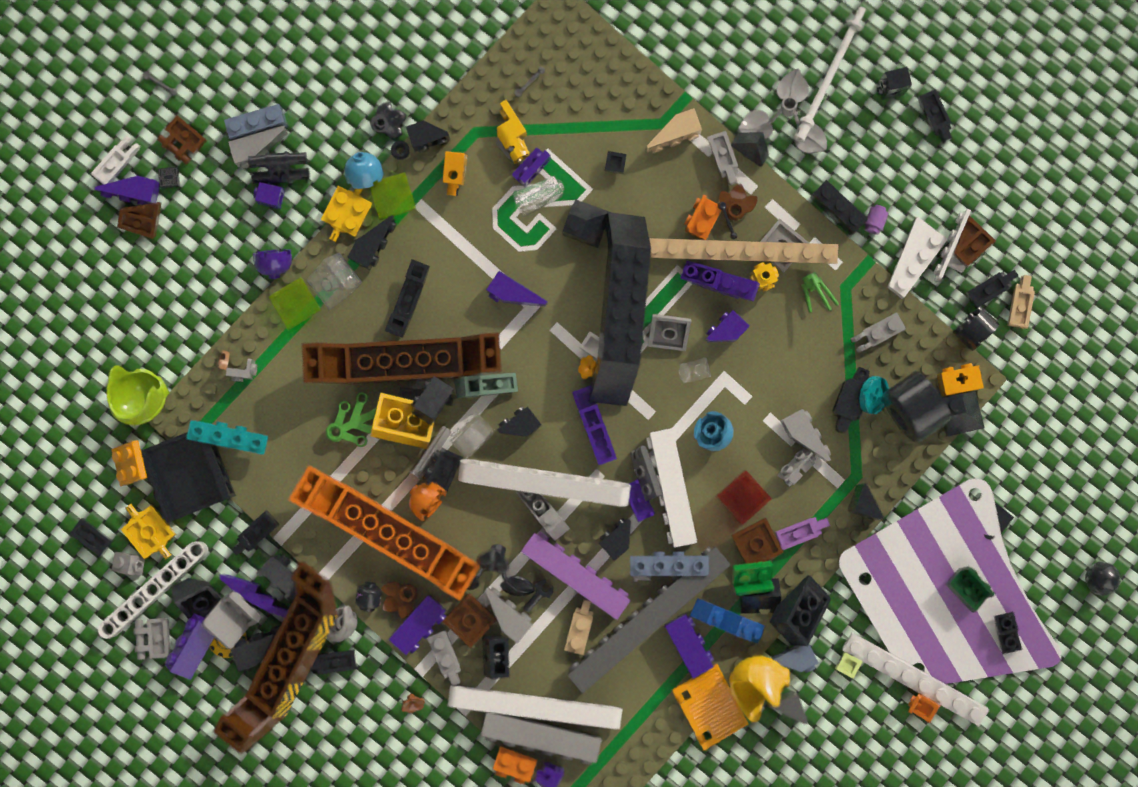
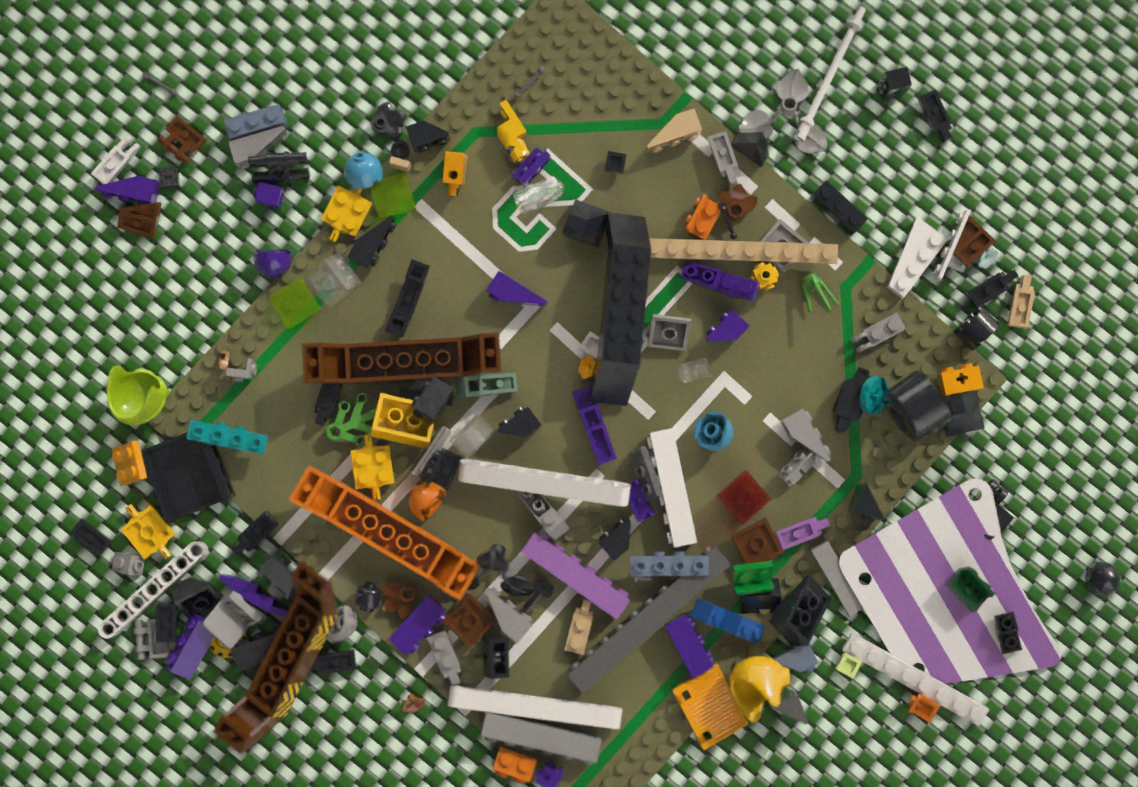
(166, 622): none -> black hinge
(327, 402): none -> black hinge
(372, 466): none -> yellow plate
(400, 164): none -> tan tile
(830, 567): none -> light grey tile
(876, 219): medium lavender brick -> none
(988, 258): none -> light aqua plant
(998, 493): none -> black wheel

